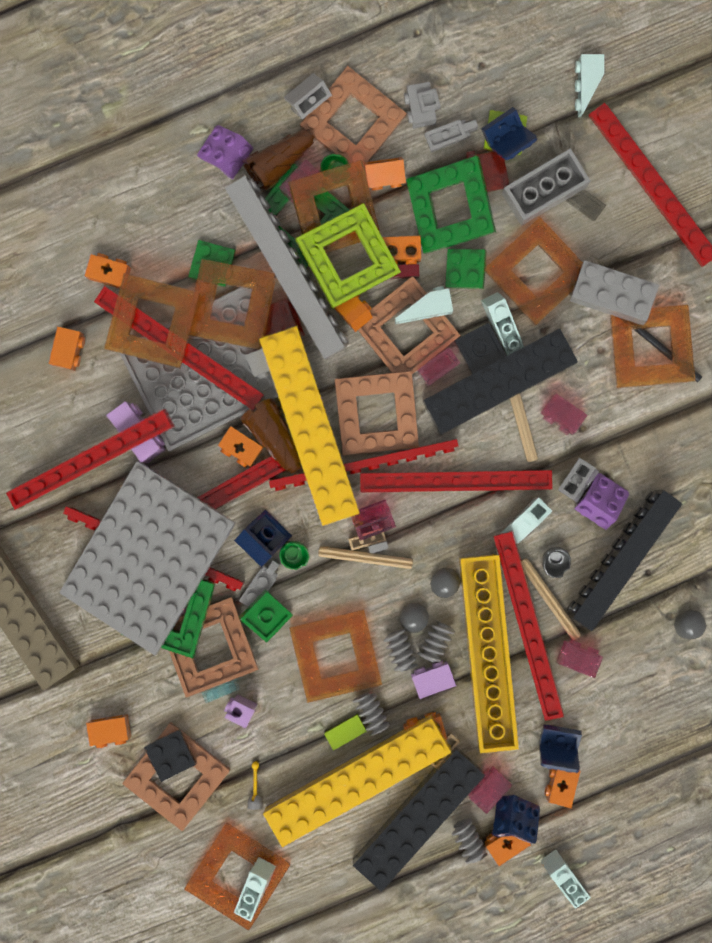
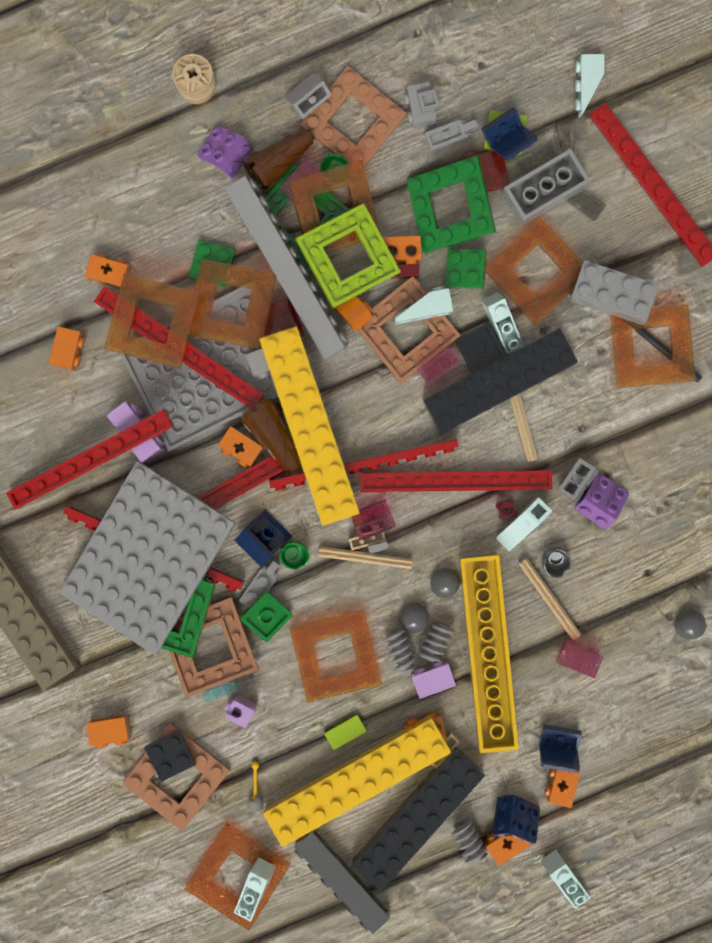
(199, 88): none -> tan wheel
(342, 880): none -> dark grey brick
(355, 442): nougat plate -> none
(372, 713): light grey piece -> none
(385, 173): orange brick -> none
(490, 789): clear pink brick -> none
(507, 504): none -> dark red plate
(529, 625): red plate -> none
(563, 414): clear pink brick -> none
(624, 558): black brick -> none

